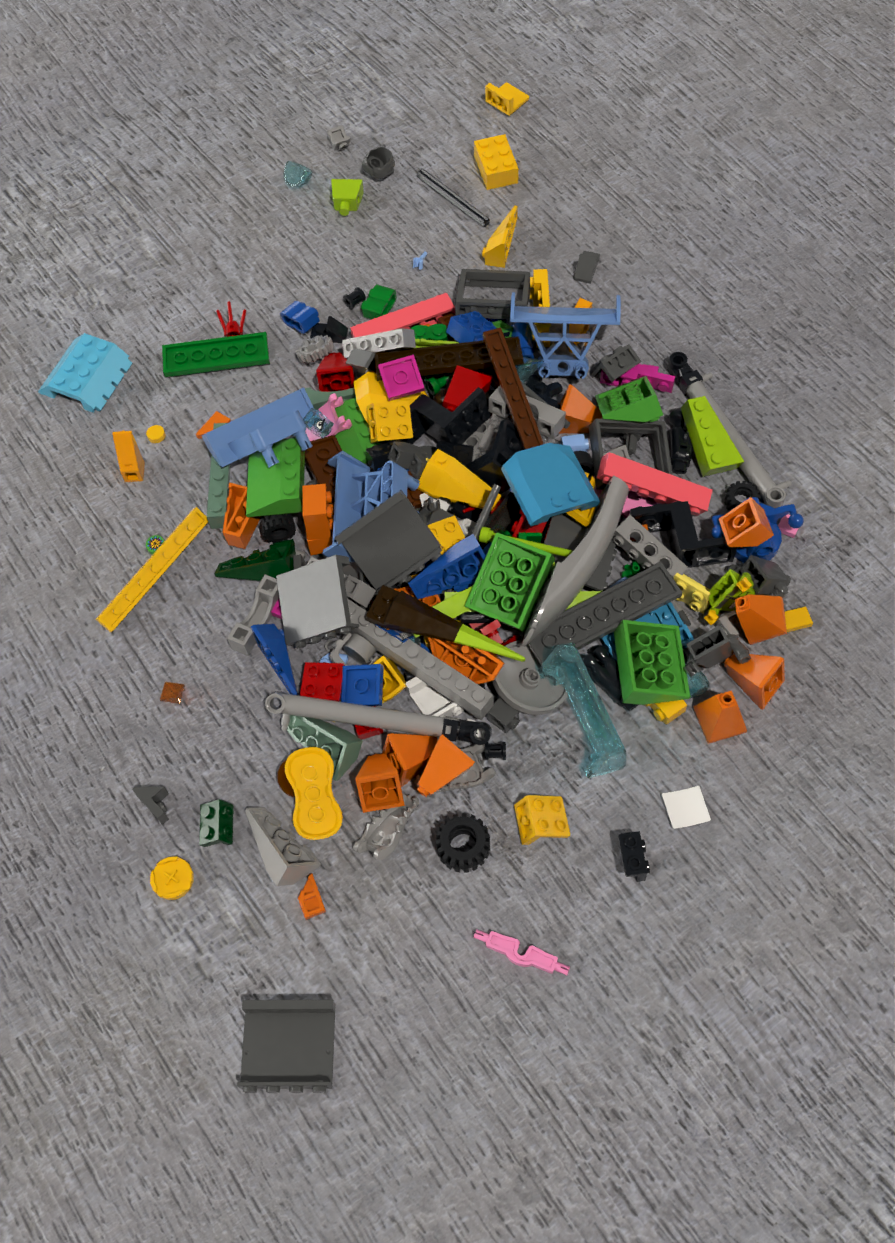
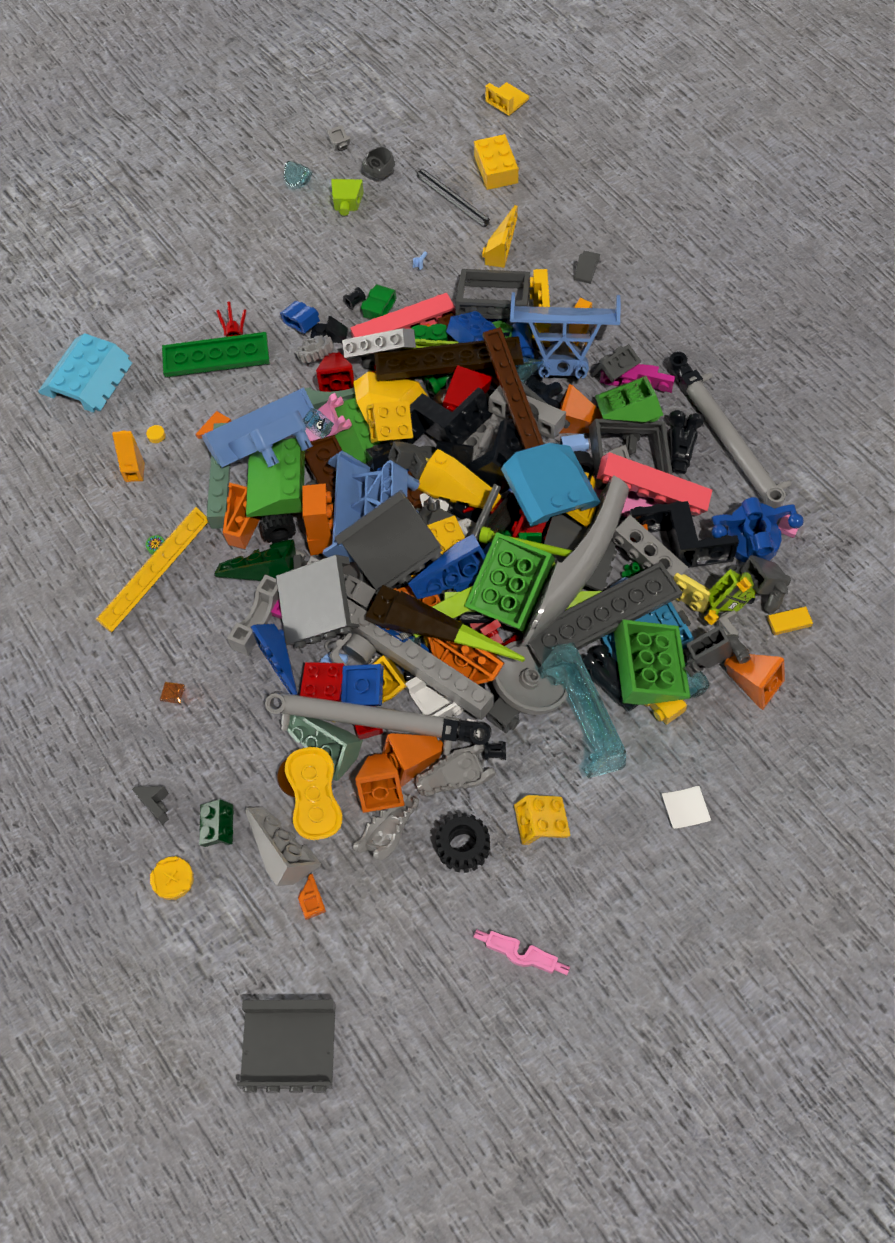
(360, 360): slope -> none
(401, 377): dark pink plate -> none
(443, 767): orange slope -> none
(633, 855): black bracket -> none
(709, 438): lime wedge -> none
(720, 717): orange slope -> none
(740, 489): black tyre -> none
(746, 525): orange slope -> none
(761, 617): orange slope -> none

